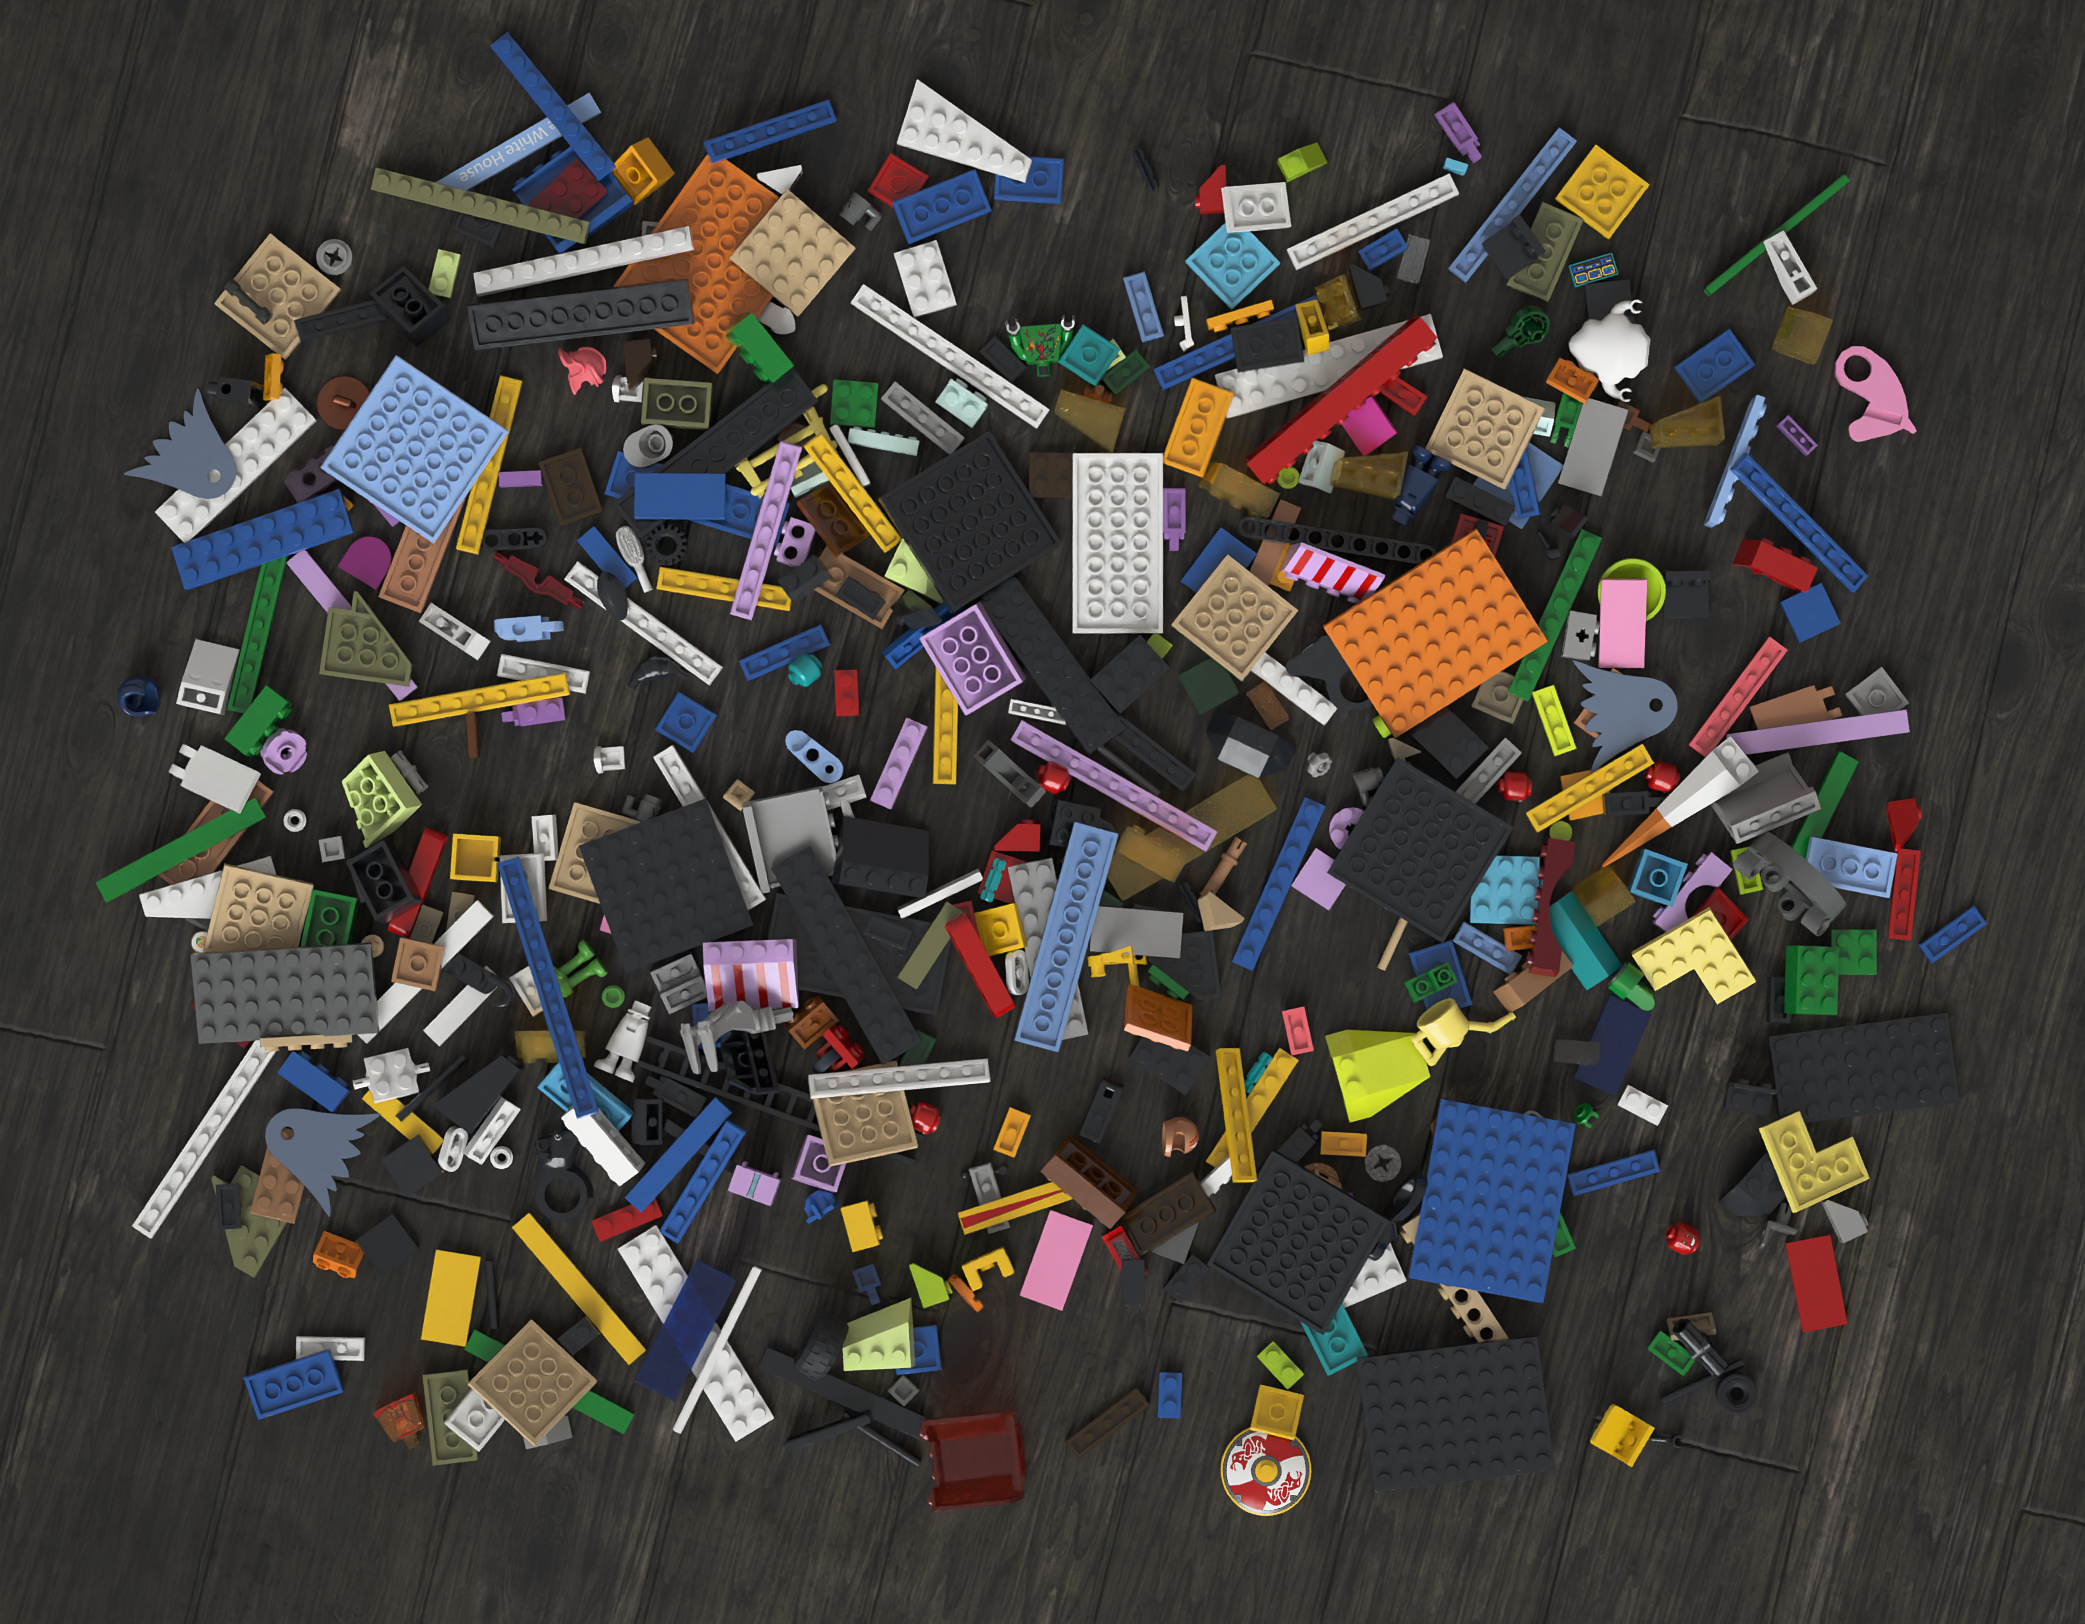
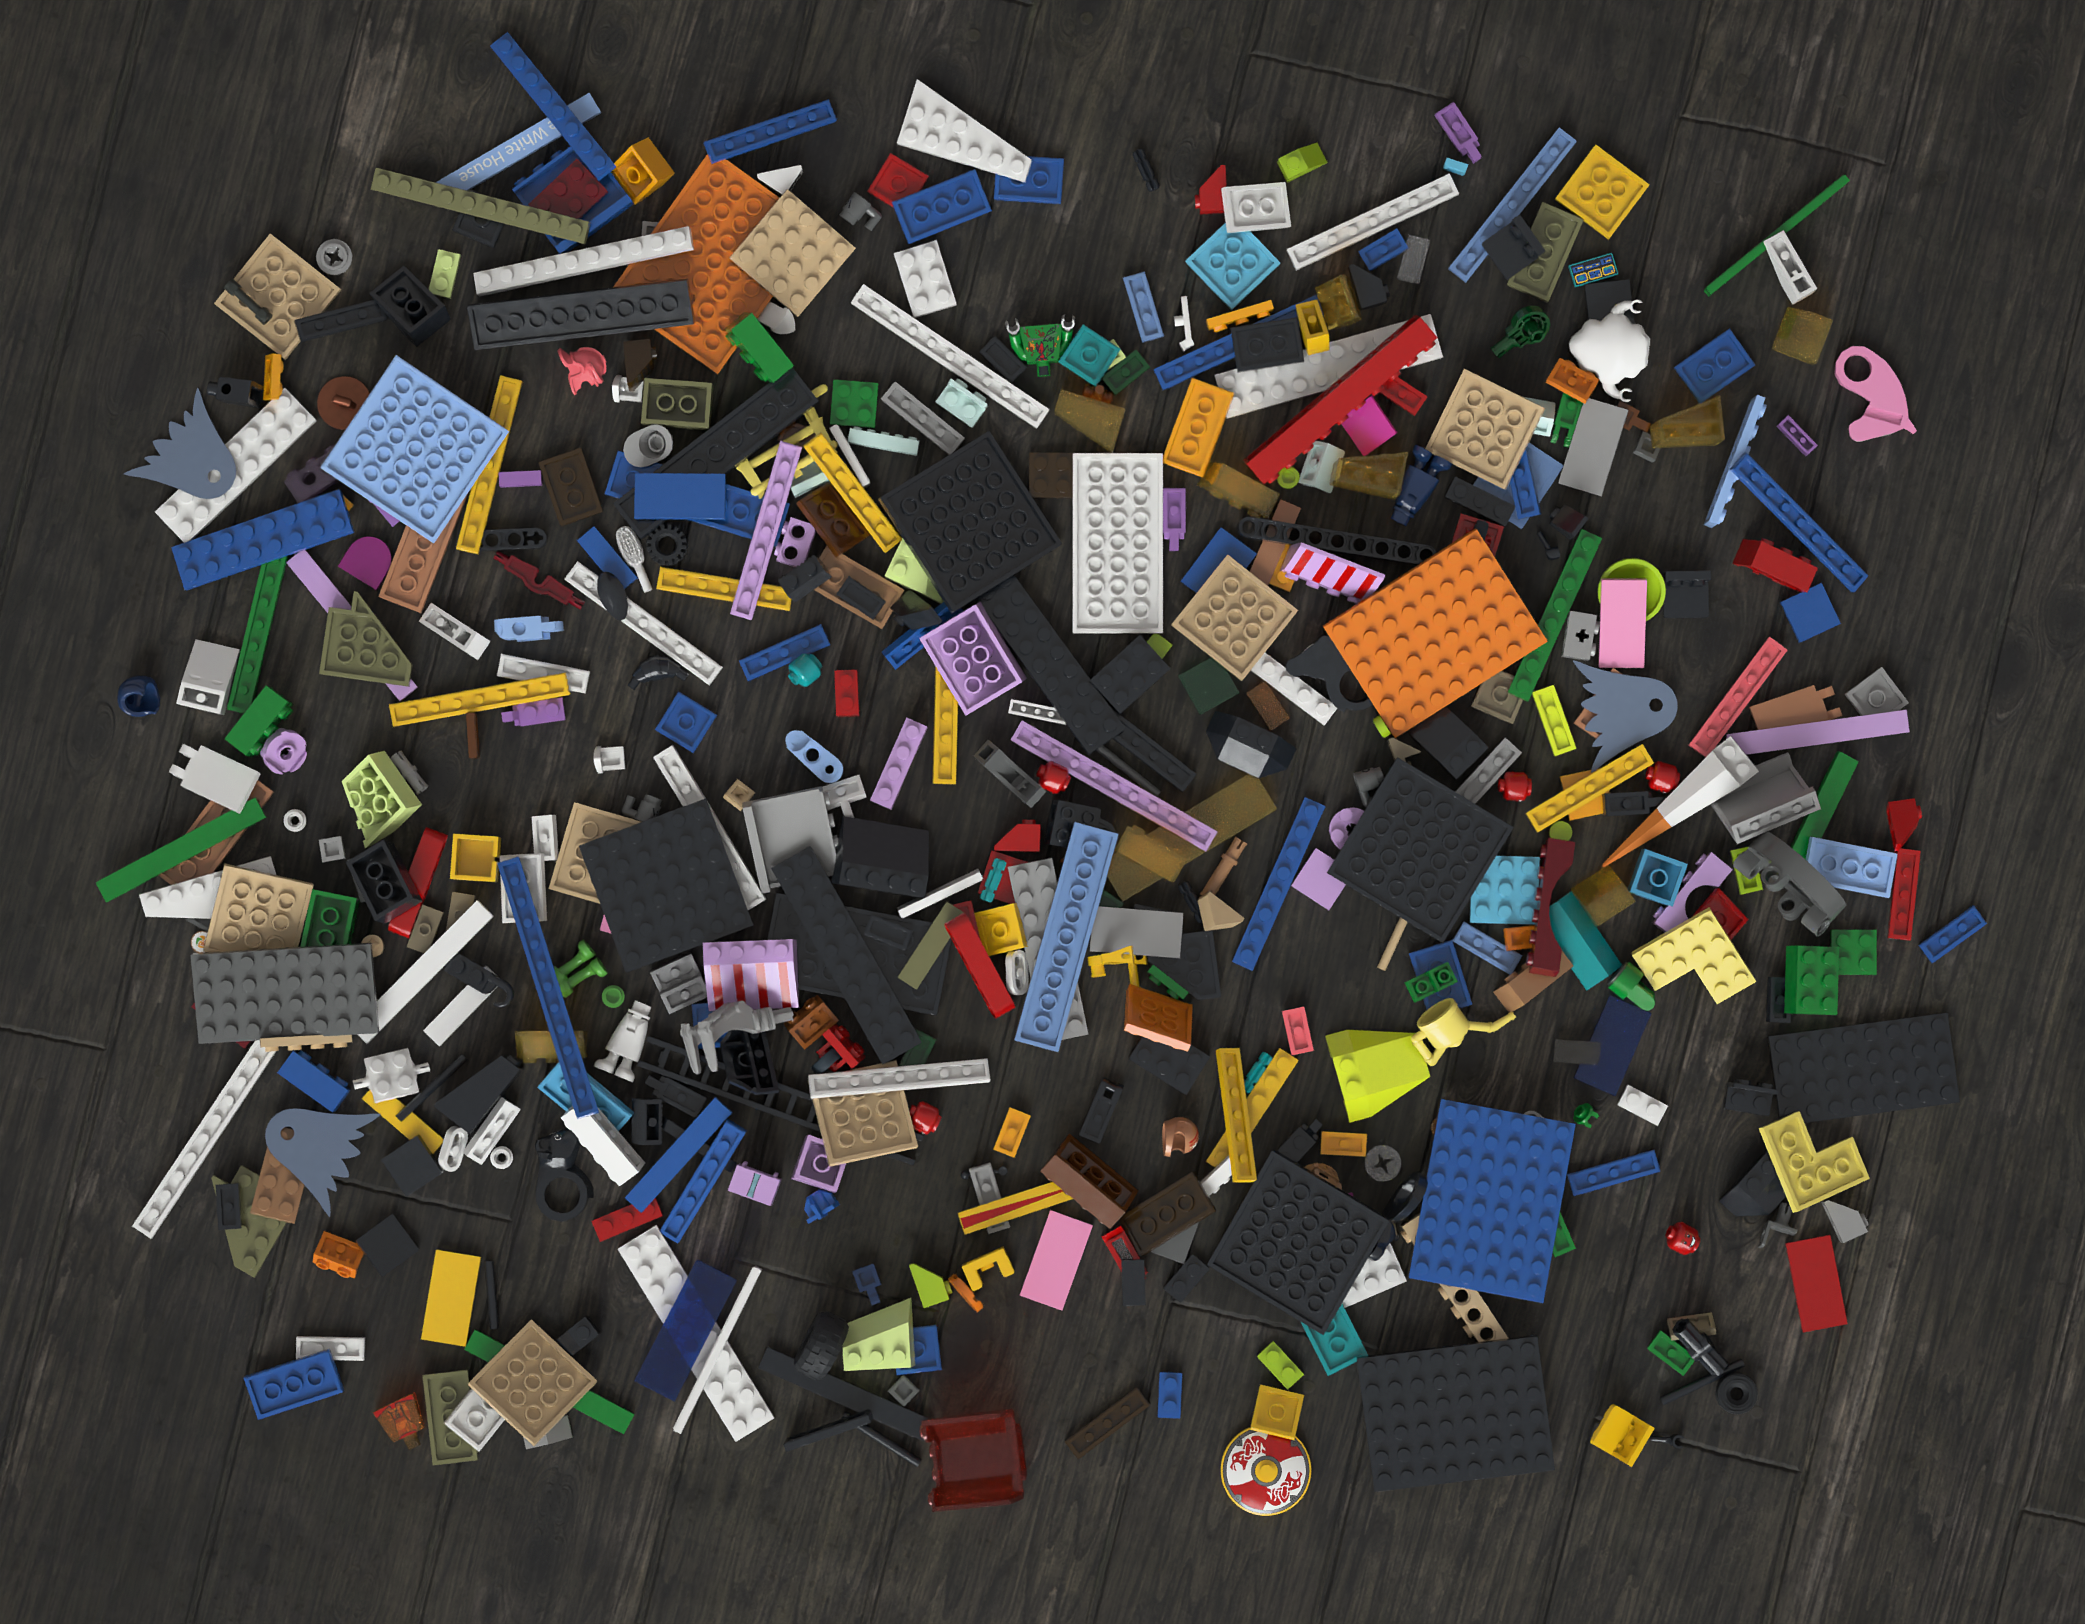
(418, 964): medium nougat plate -> none
(527, 990): white plate -> none
(579, 1288): yellow tile -> none
(861, 1225): yellow piece -> none
(1319, 764): light grey piece -> none

